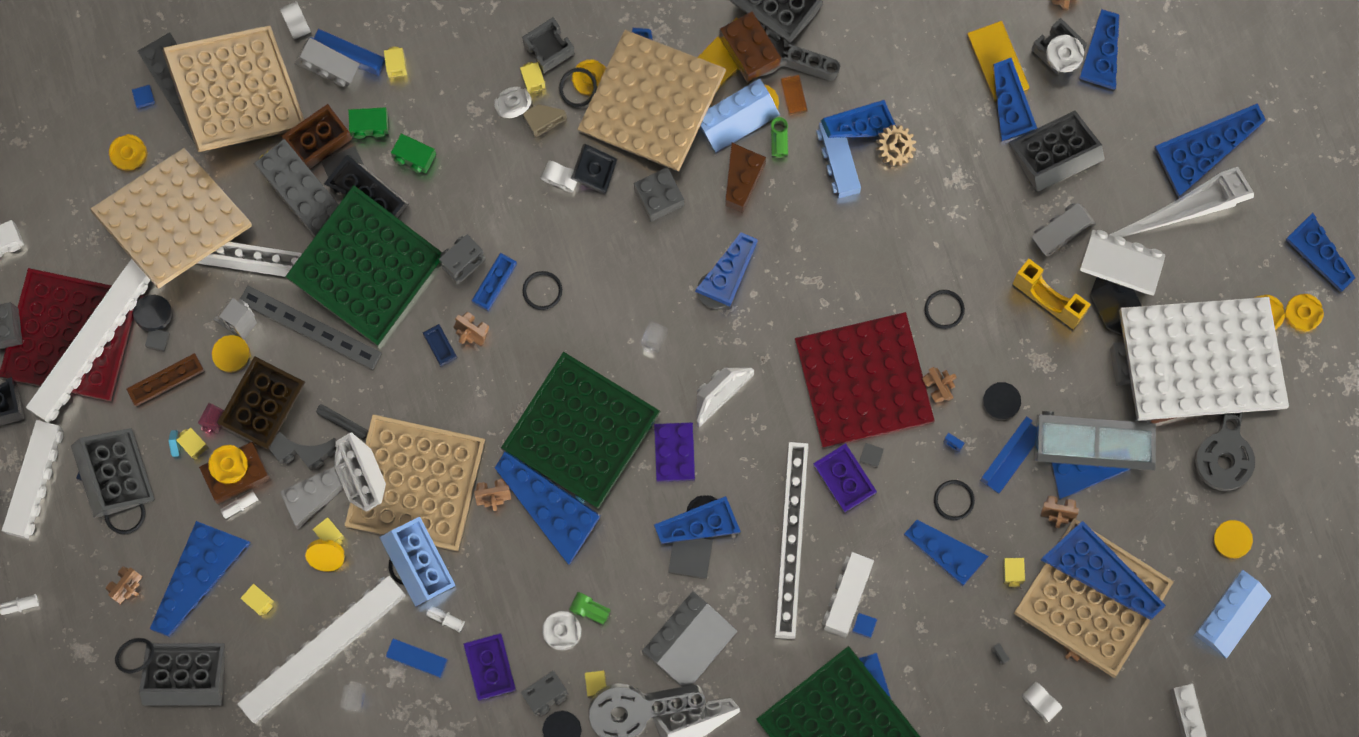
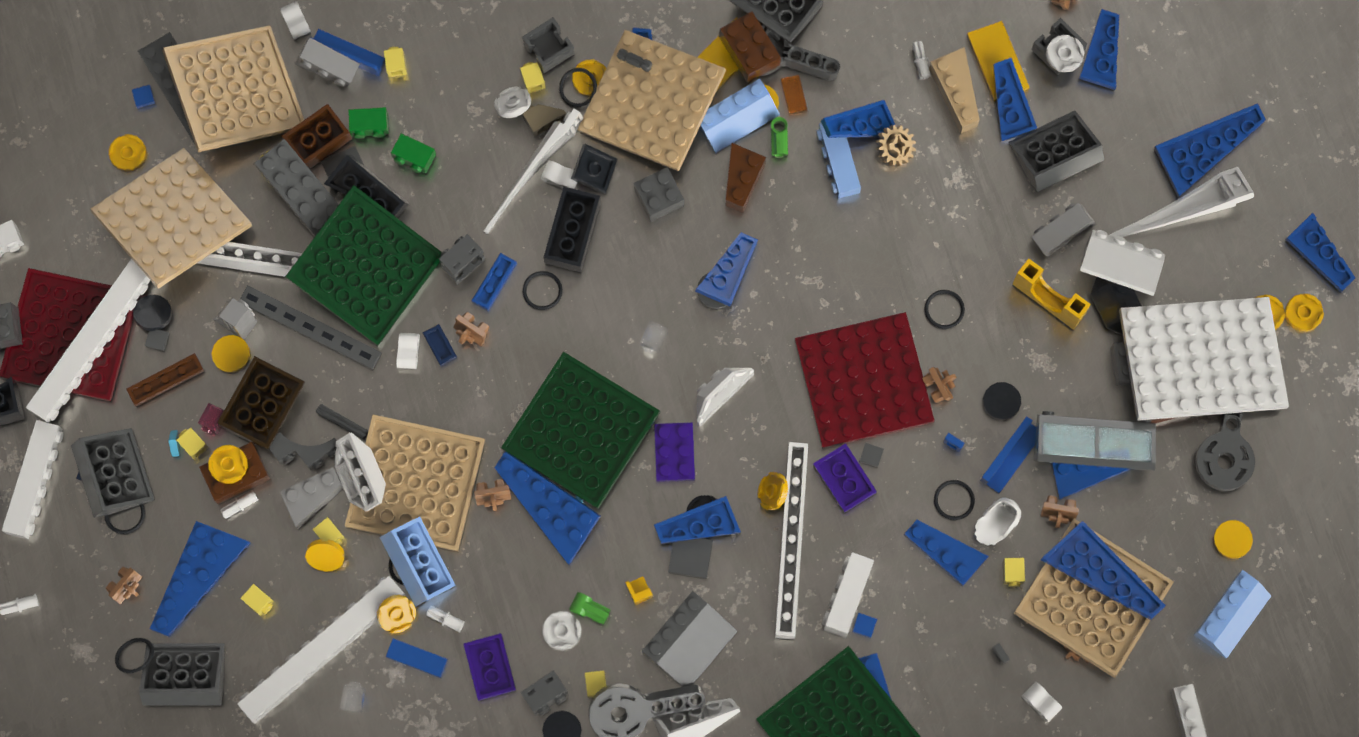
(396, 613): none -> yellow tile
(408, 350): none -> white axle
(553, 141): none -> white plate
(572, 229): none -> black brick
(634, 60): none -> dark grey axle
(639, 590): none -> yellow panel
(773, 491): none -> yellow tile
(921, 60): none -> white axle
(955, 85): none -> tan wedge
(997, 521): none -> white hair

